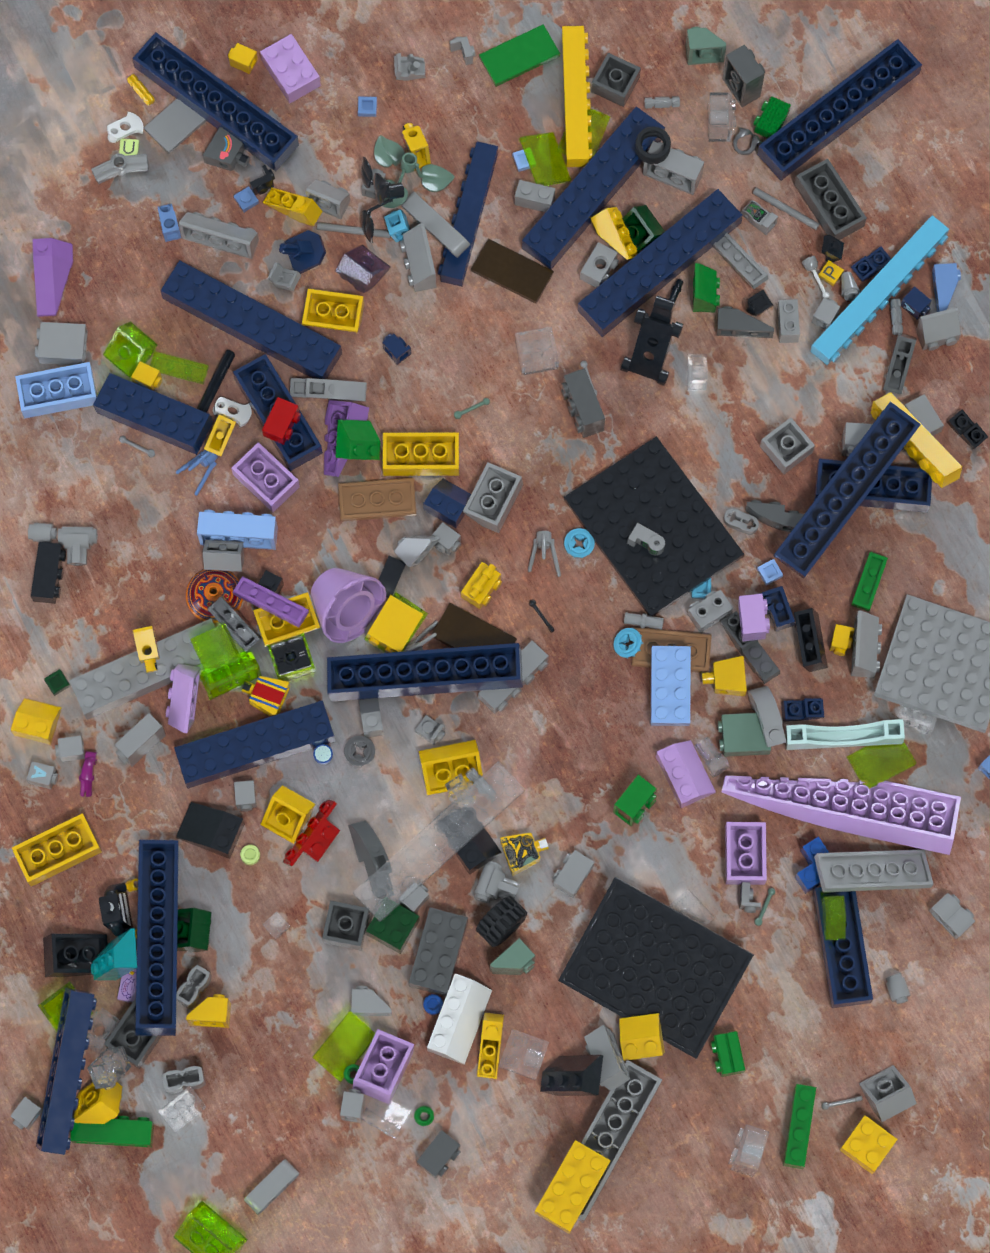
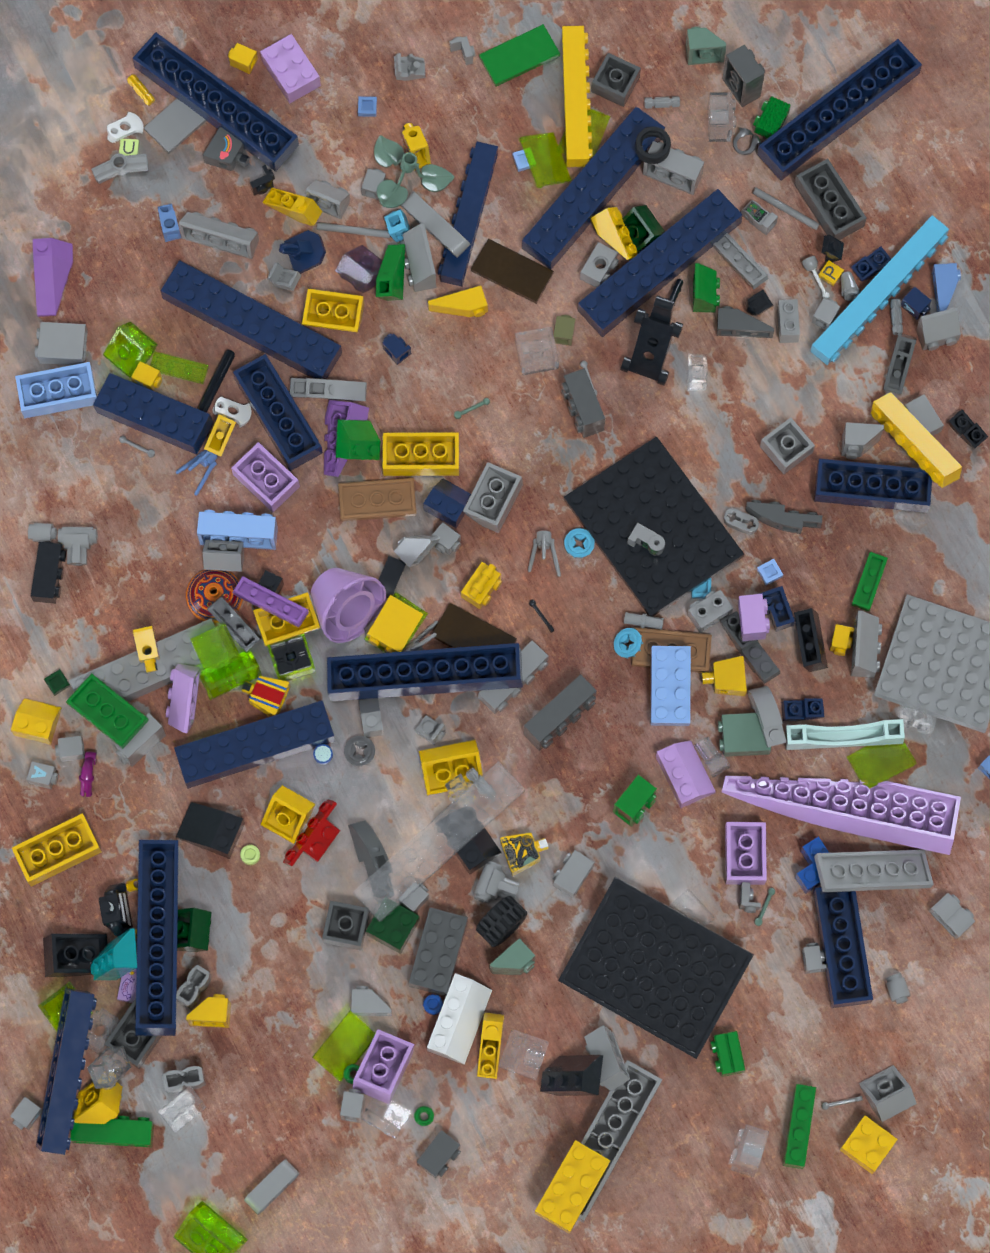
(107, 711): none -> green tile
(245, 795): light grey brick -> none
(246, 199): medium blue plate -> none
(276, 925): clear plate -> none
(281, 420): red brick -> none
(383, 190): black plant -> none
(391, 274): none -> green slope
(463, 303): none -> yellow slope
(534, 196): light grey brick -> none
(560, 712): none -> dark grey brick
(564, 330): none -> olive brick
(641, 1037): yellow slope -> none
(813, 958): none -> light grey brick
(834, 917): clear neon green slope -> none
(847, 490): dark blue brick -> none

